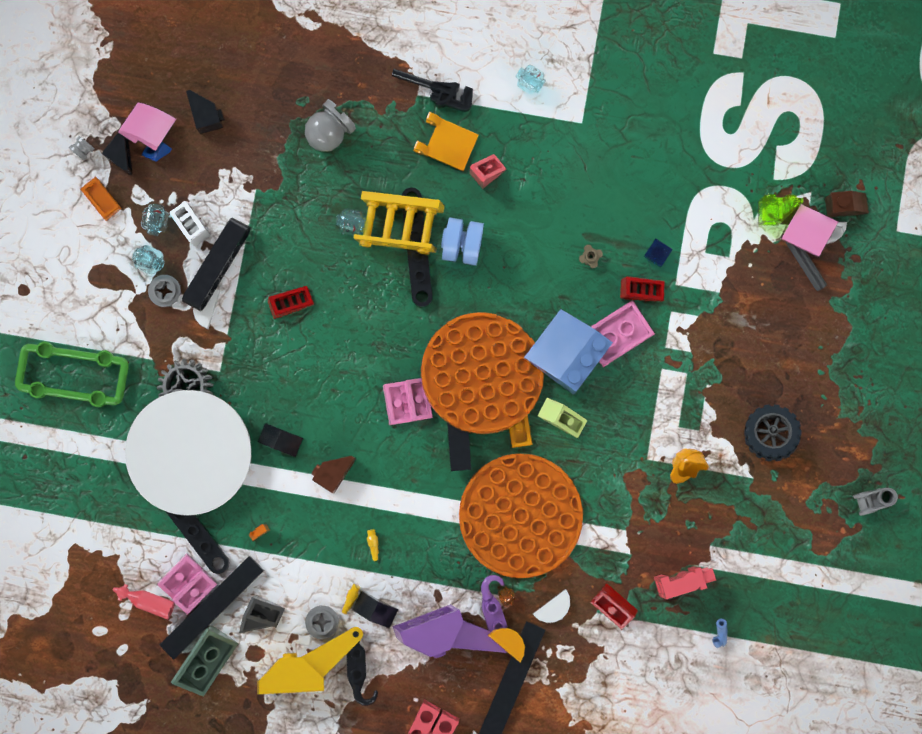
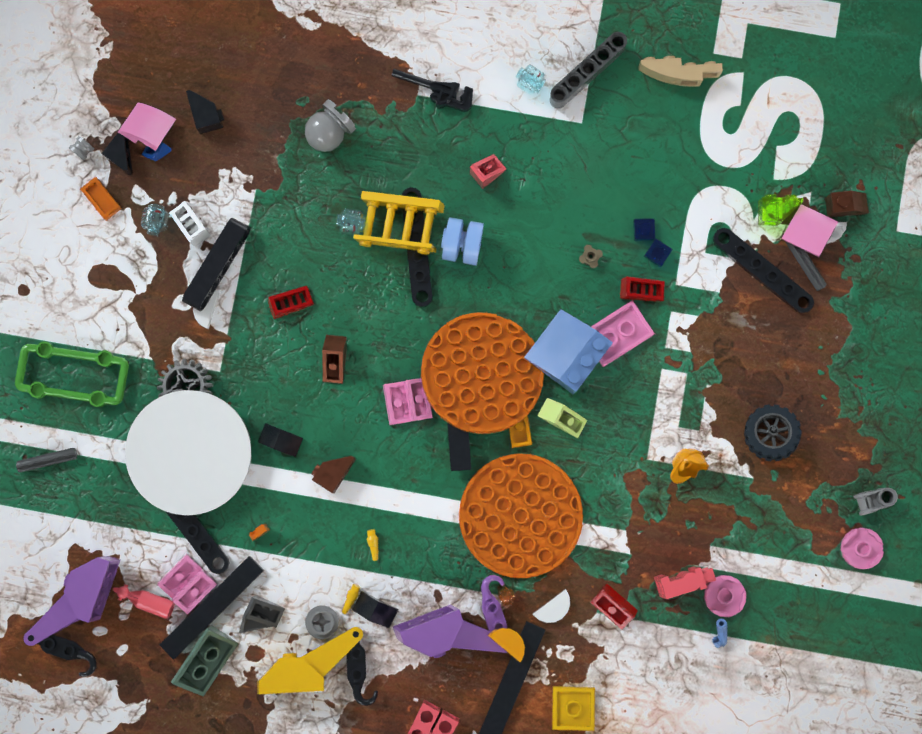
(46, 460): none -> dark grey axle
(82, 600): none -> medium lavender slope
(148, 259): clear light blue head -> none
(159, 283): light grey gear -> none
(334, 358): none -> copper slope
(448, 143): light orange flag -> none
(573, 708): none -> yellow tile
(591, 61): none -> dark grey beam
(644, 229): none -> clear blue plate
(673, 72): none -> tan slope
(725, 596): none -> bright pink tile
(763, 270): none -> black plate
(862, 548): none -> bright pink tile

